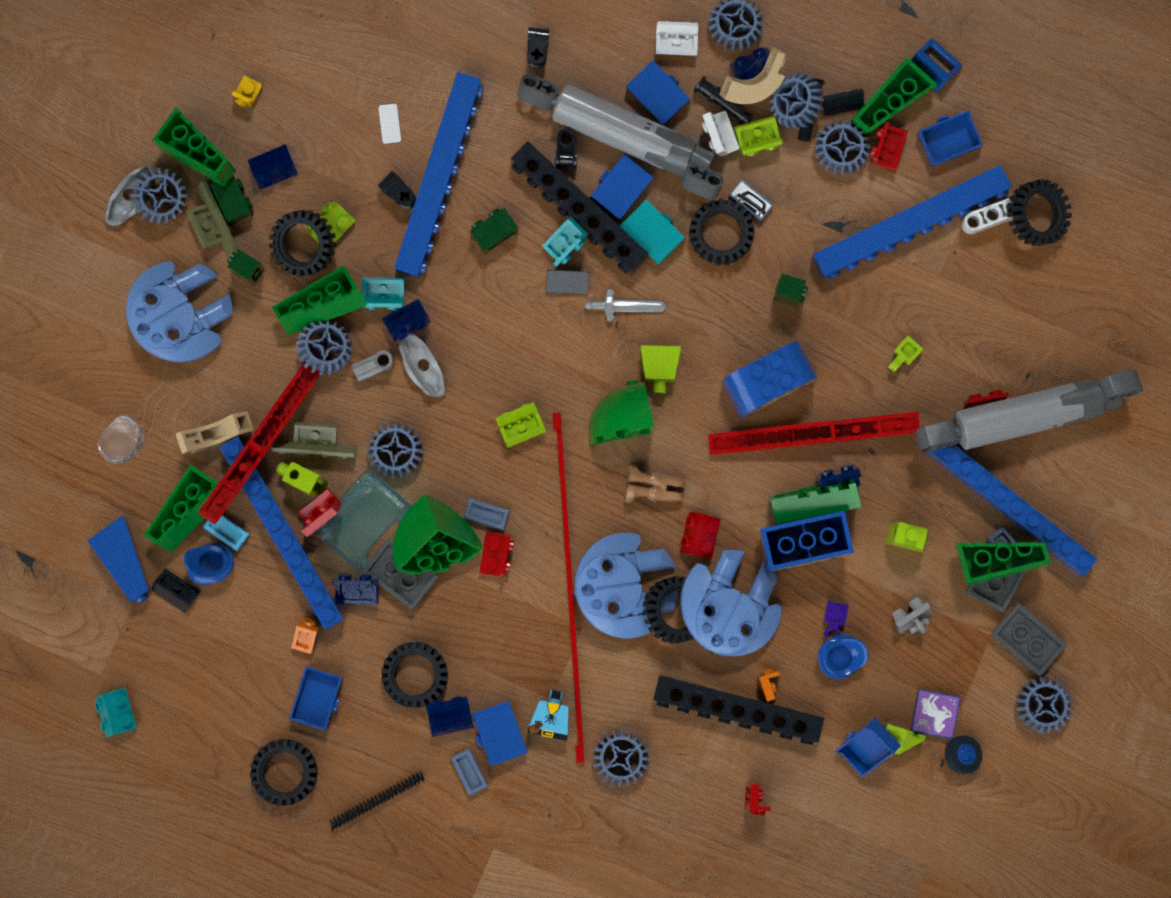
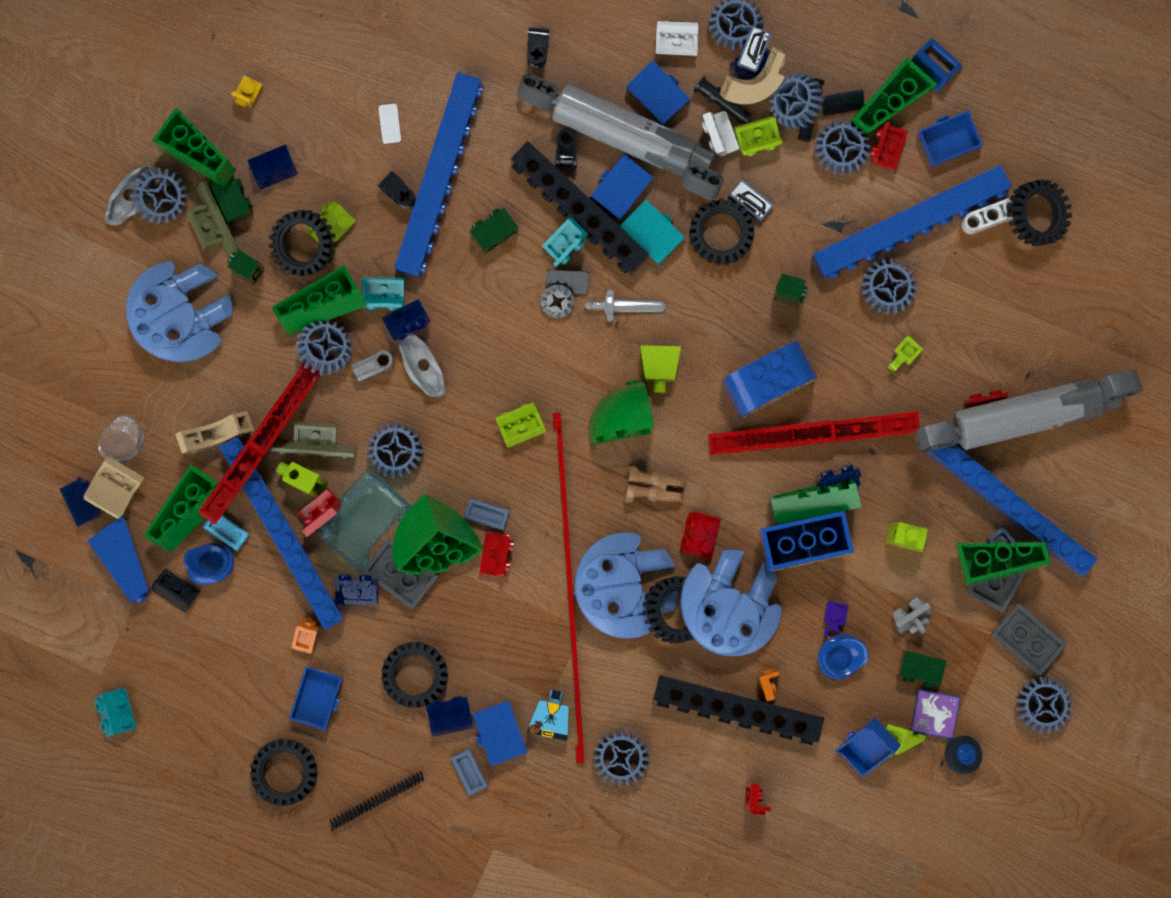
(80, 509): none -> clear blue bracket
(113, 487): none -> tan bracket
(559, 291): none -> light grey gear
(754, 49): none -> tile
(885, 268): none -> sand blue gear
(921, 668): none -> dark green brick

